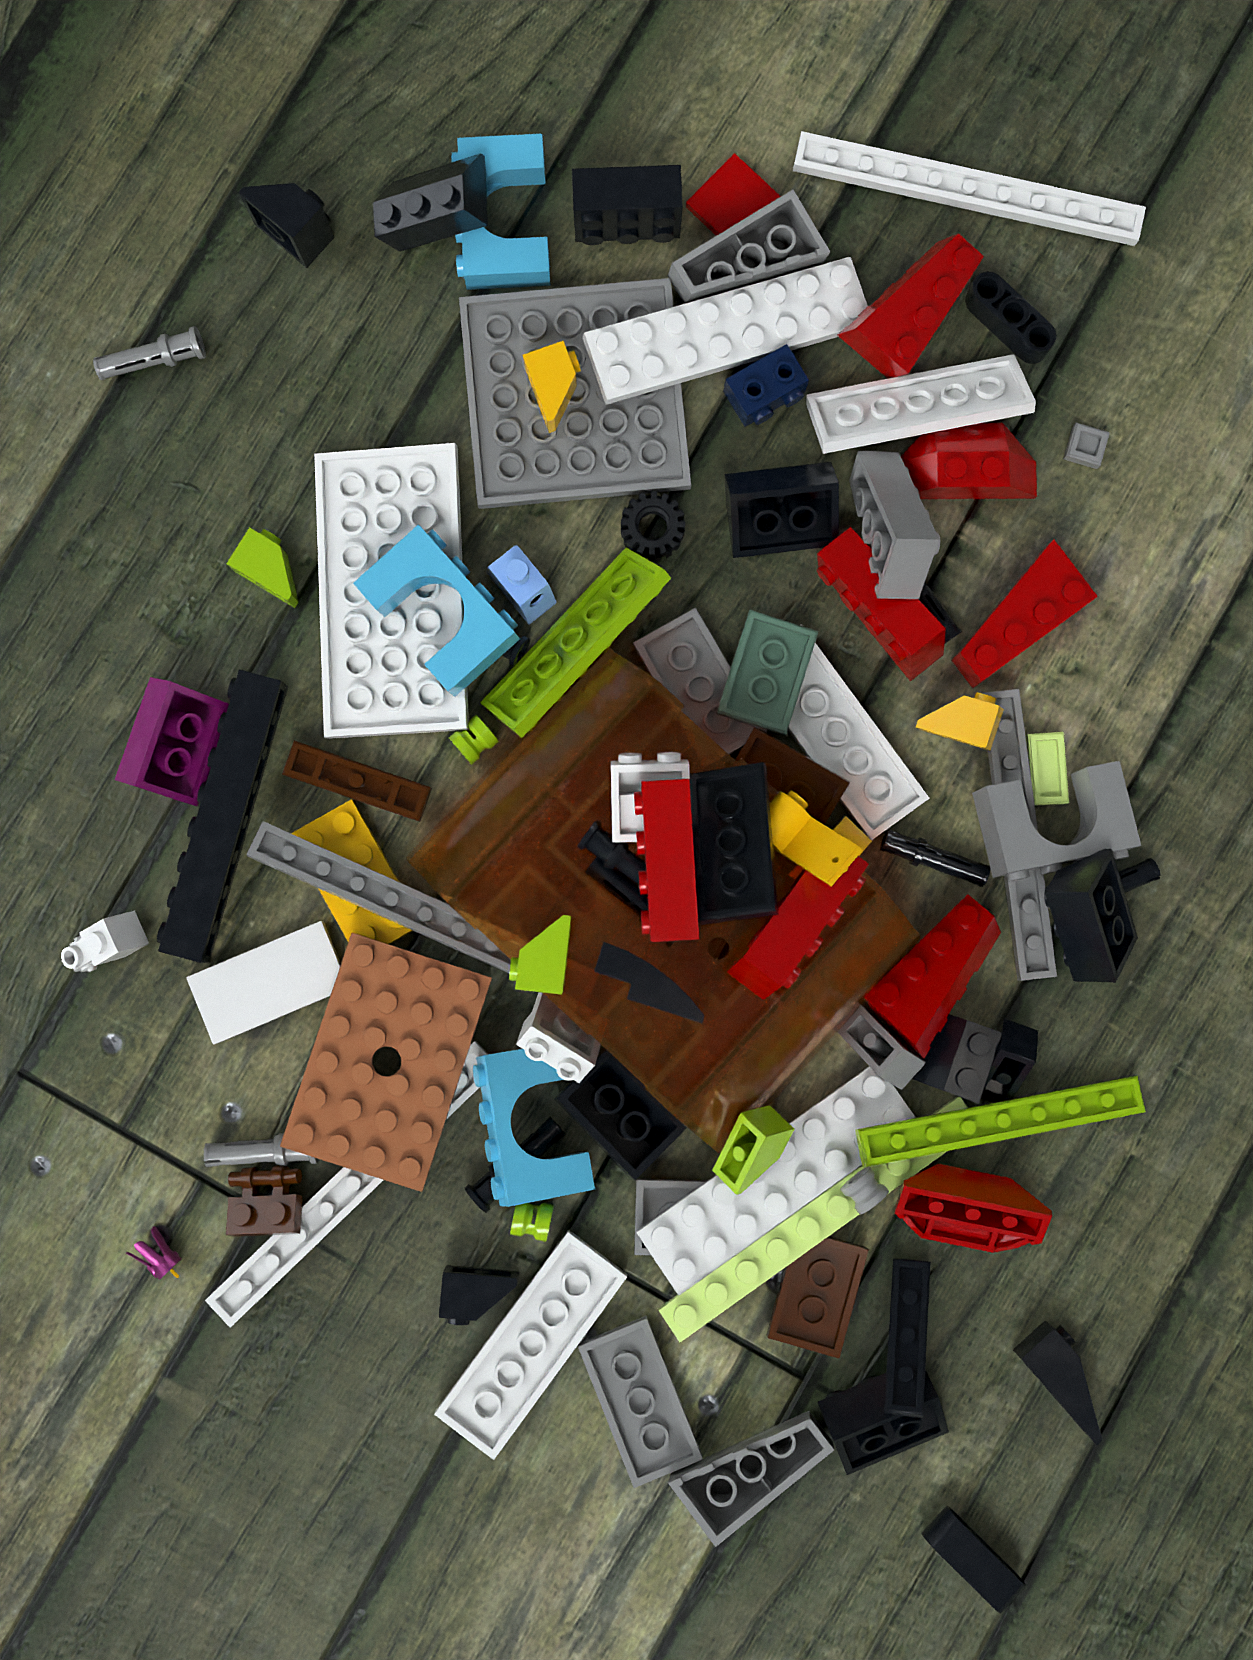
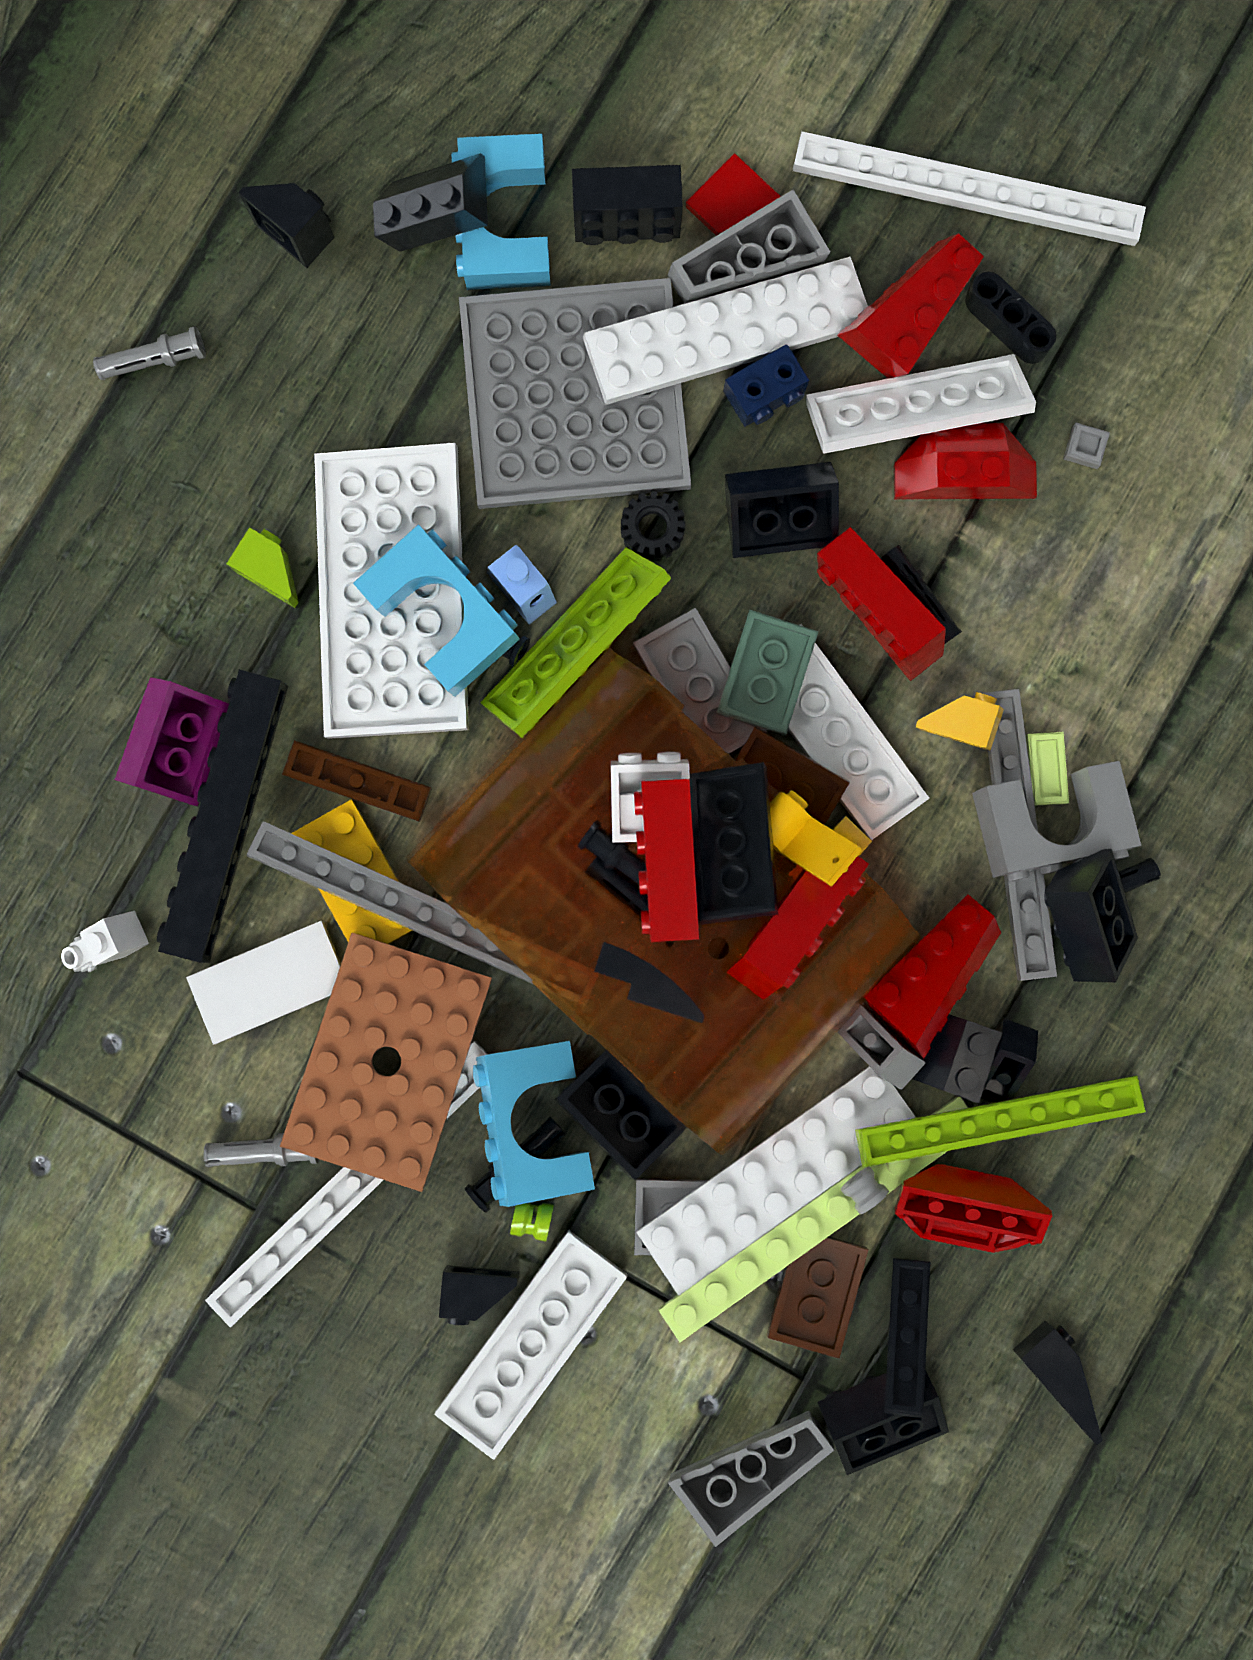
(159, 1264): flat silver piece -> none
(264, 1214): reddish brown plate -> none
(474, 740): lime wheel -> none
(544, 960): lime slope -> none
(553, 380): yellow slope -> none
(558, 1041): white plate -> none
(640, 1401): light grey plate -> none
(752, 1147): lime slope -> none
(893, 524): light grey wedge -> none
(922, 853): black pin -> none
(973, 1559): black beam -> none
(1032, 608): red wedge -> none

